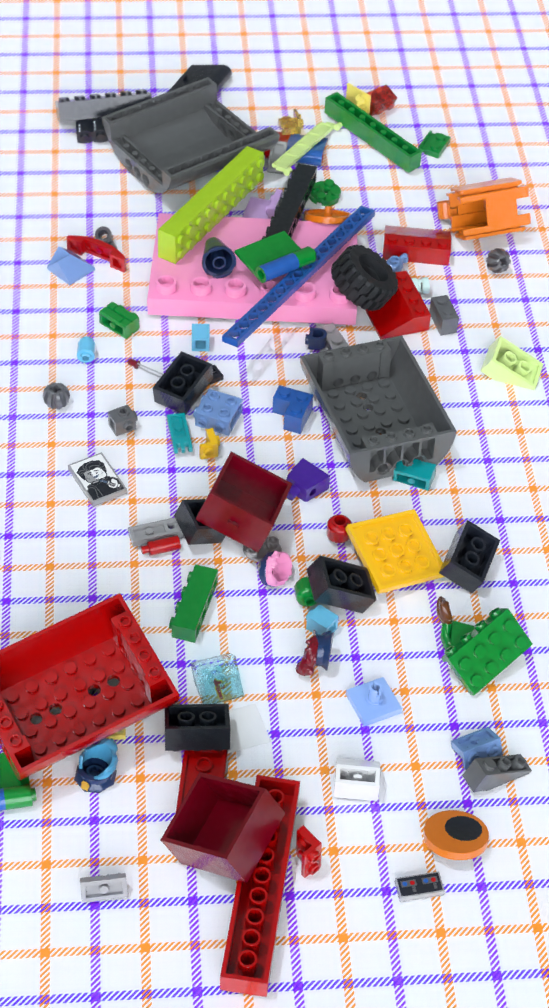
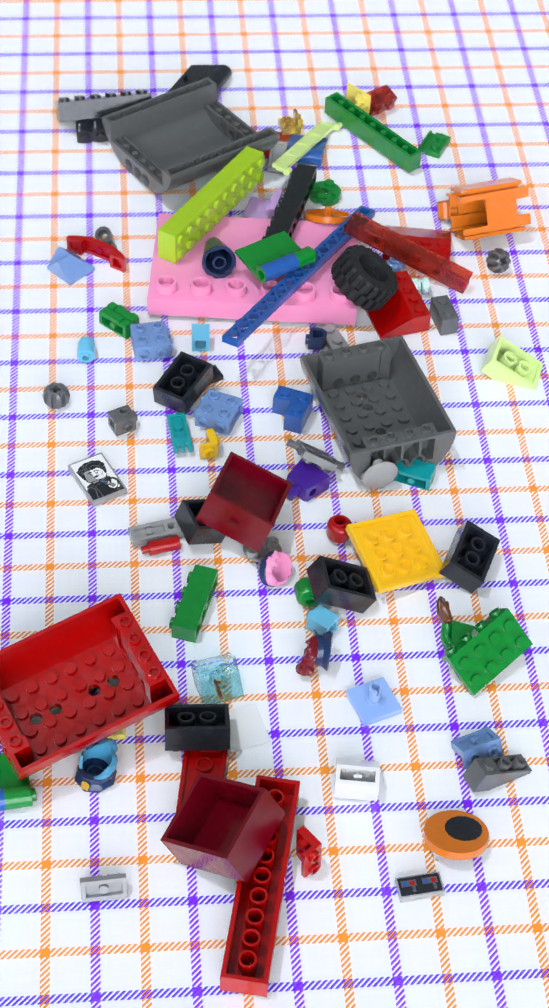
(136, 364): piece -> none
(151, 340): none -> medium blue brick
(314, 455): none -> dark grey plate
(379, 474): none -> light grey dish
(408, 252): none -> clear red tile

